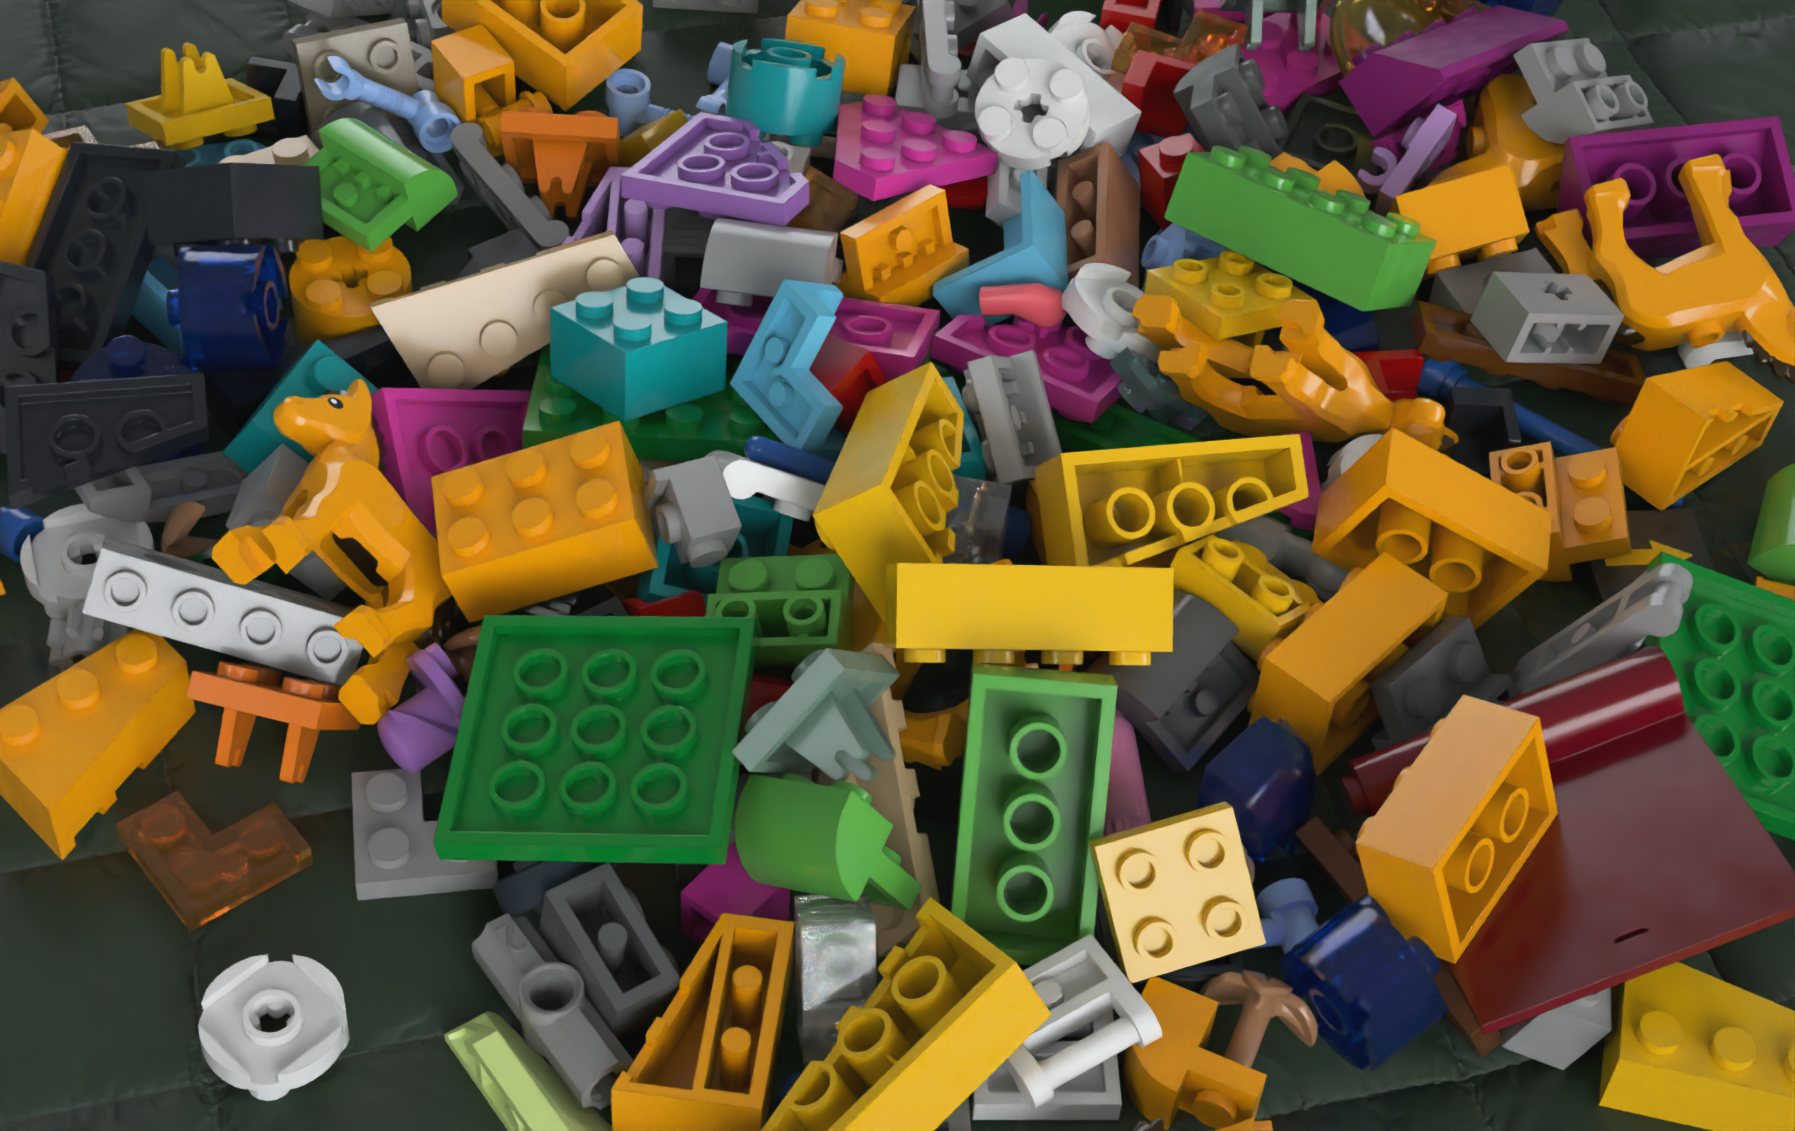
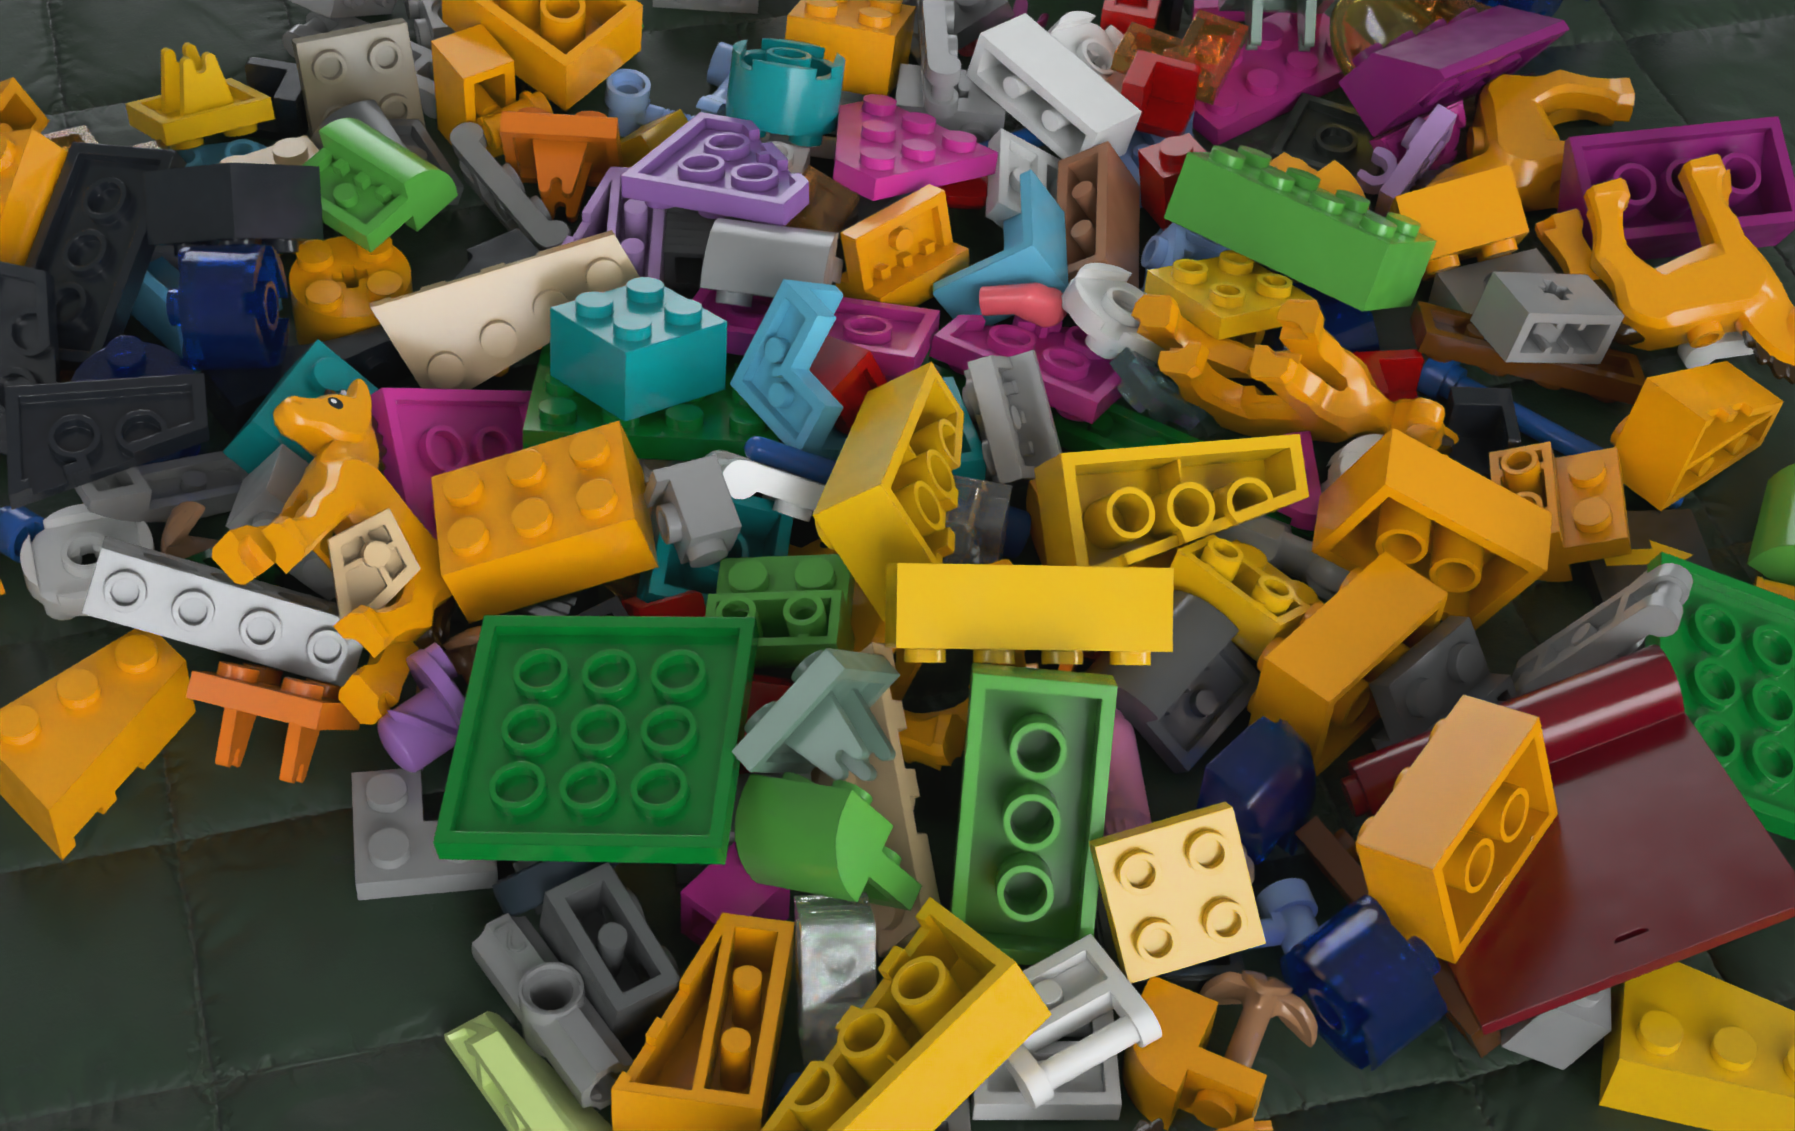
(79, 637): light grey gear -> none
(207, 872): clear orange plate -> none
(281, 1059): white plate -> none
(370, 563): none -> tan piece
(429, 117): light blue brick -> none
(1026, 83): white plate -> none
(1227, 104): dark grey brick -> none
(1577, 94): light grey brick -> none

